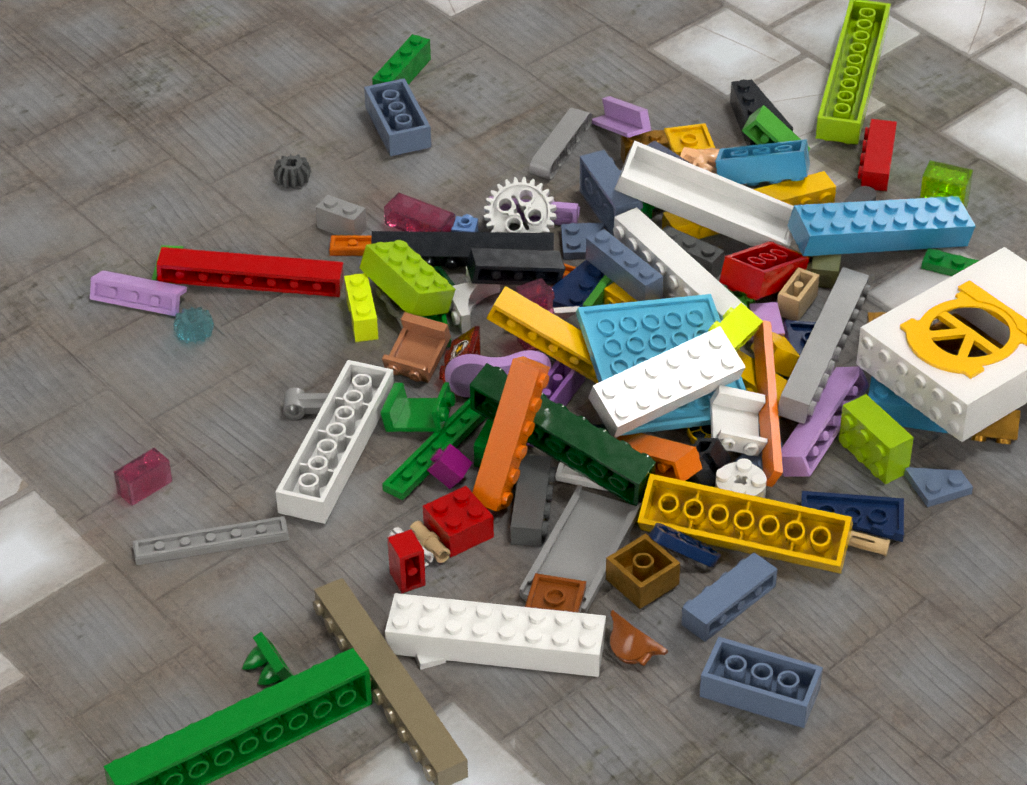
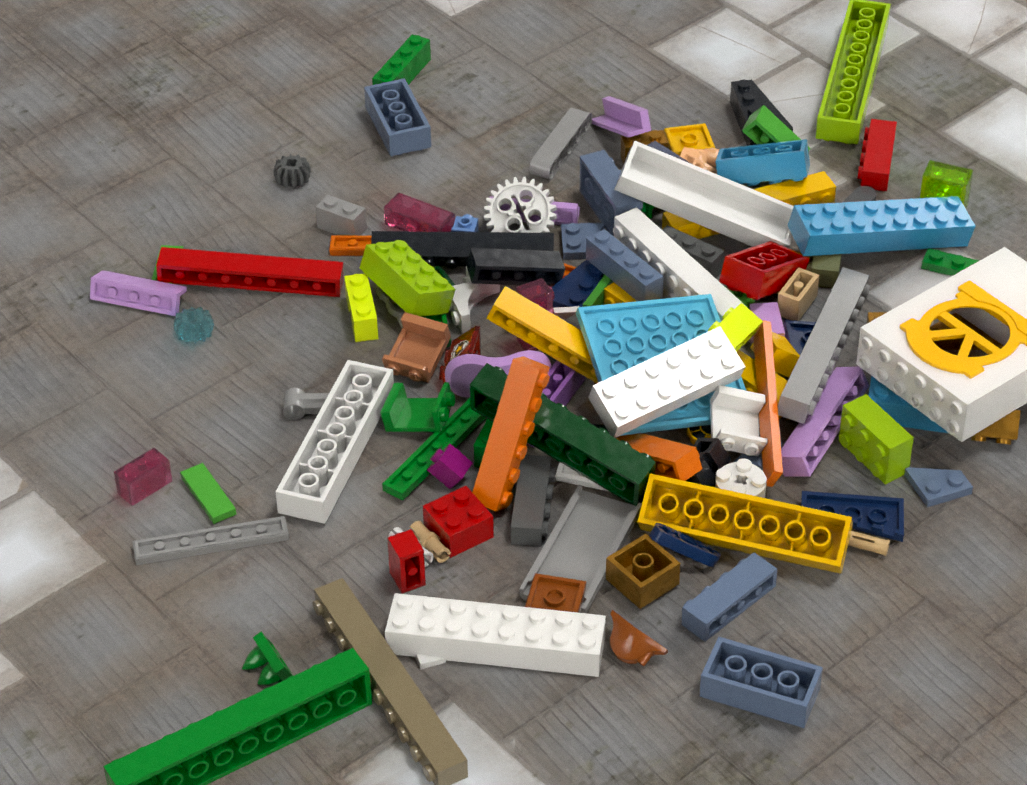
(208, 493): none -> bright green tile

